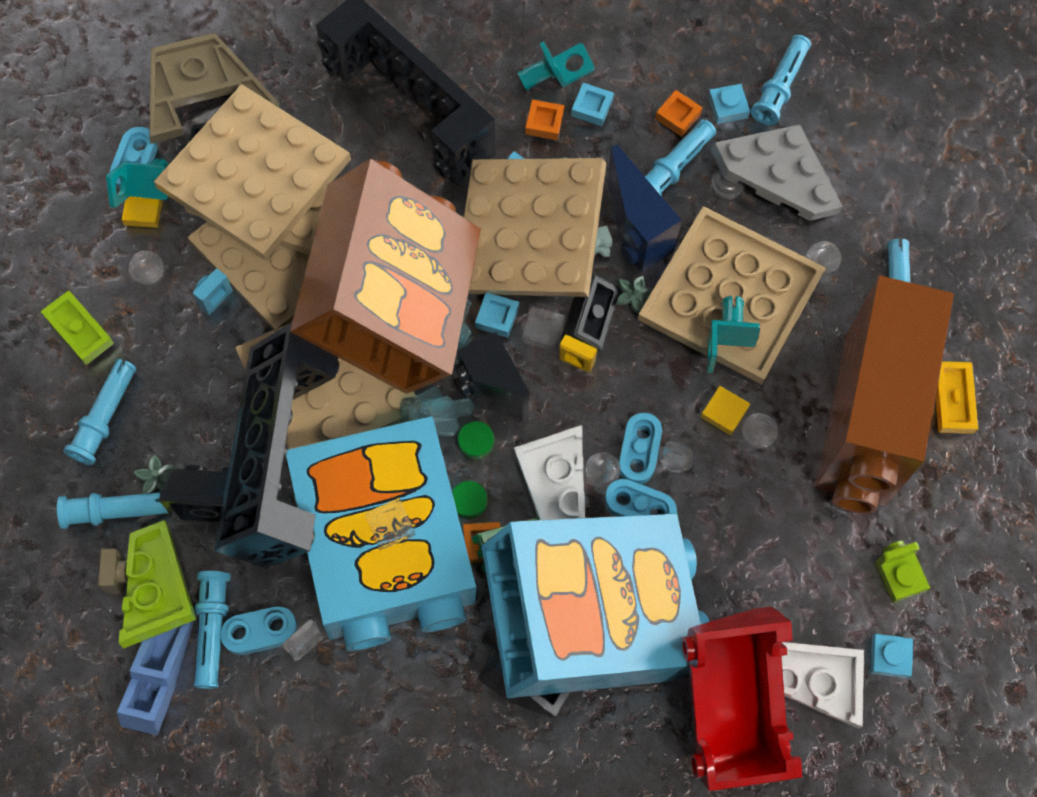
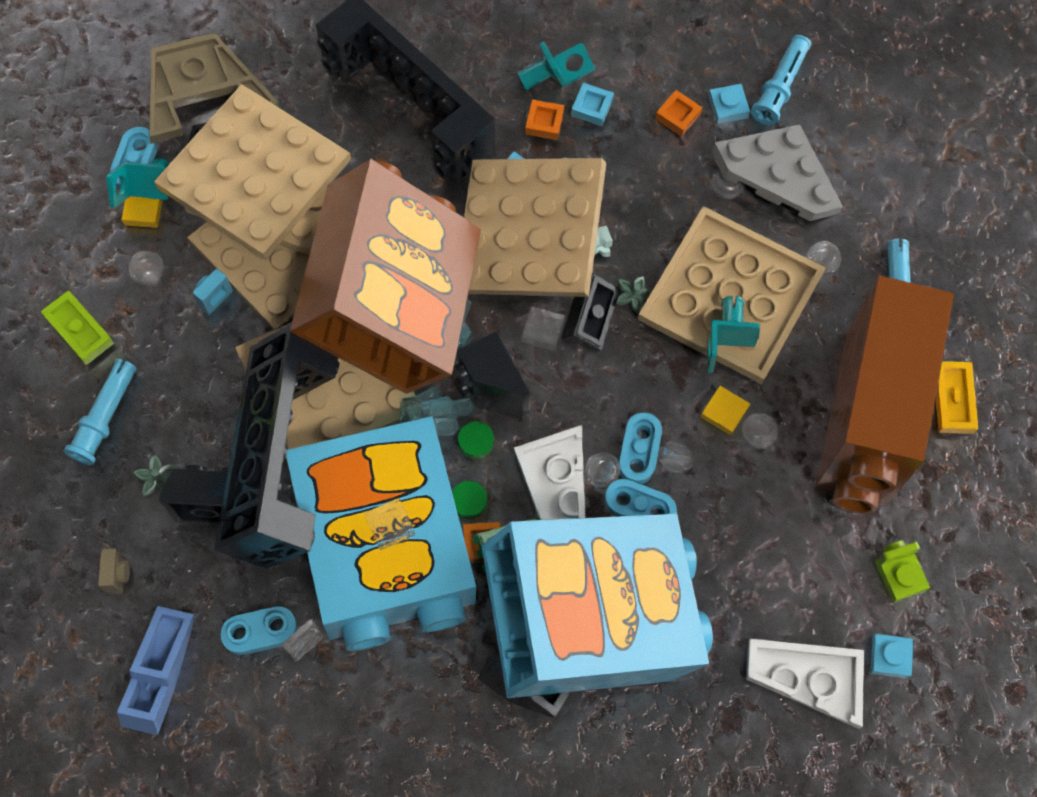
(97, 509): medium azure pin -> none
(155, 586): lime wing -> none
(211, 612): medium azure pin -> none
(497, 314): medium azure plate -> none
(577, 353): yellow tile -> none
(642, 217): dark blue slope -> none
(667, 169): medium azure pin -> none
(740, 700): red windscreen -> none

